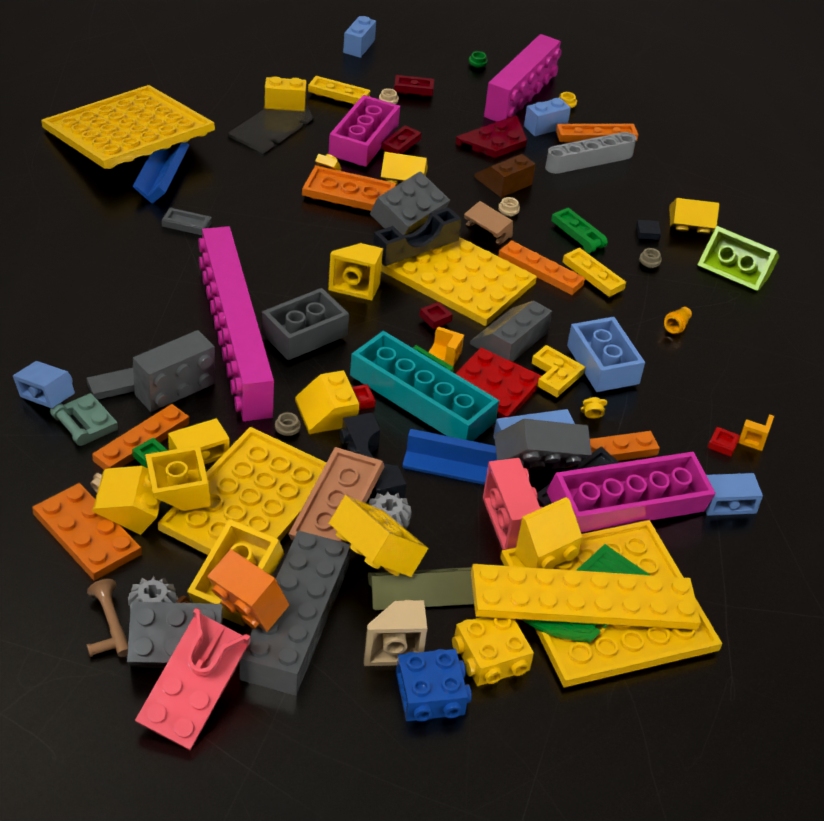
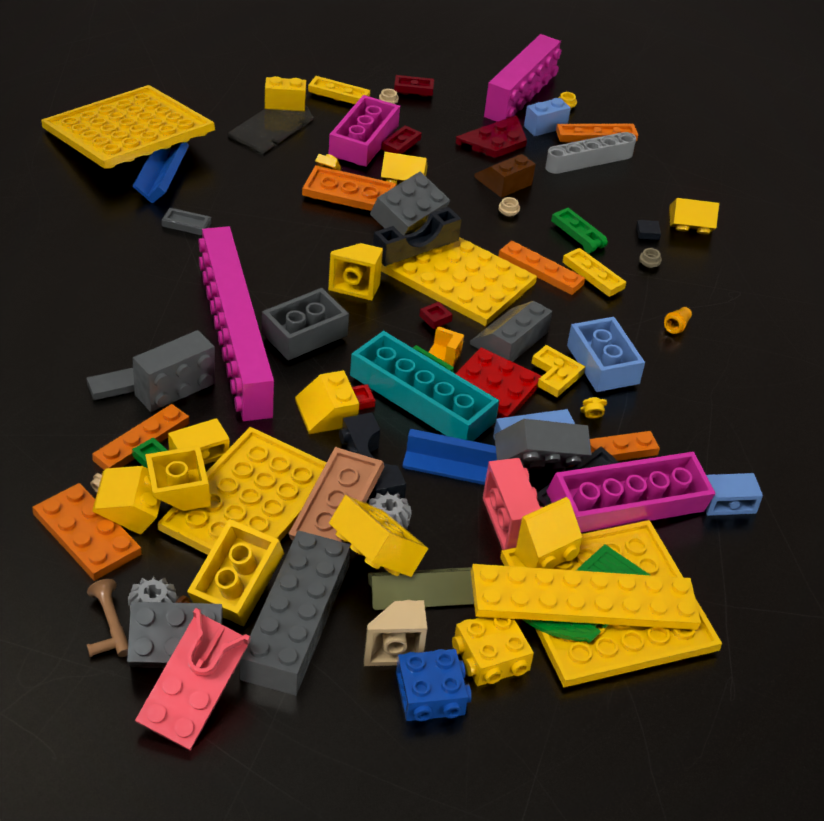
(44, 384): medium blue brick -> none
(90, 414): sand green plate -> none
(248, 591): orange brick -> none
(287, 424): dark tan plate -> none
(359, 36): medium blue brick -> none
(478, 59): green plate -> none
(491, 221): medium nougat hinge -> none
(724, 441): red tile -> none
(738, 258): lime slope -> none
(755, 434): light orange panel -> none

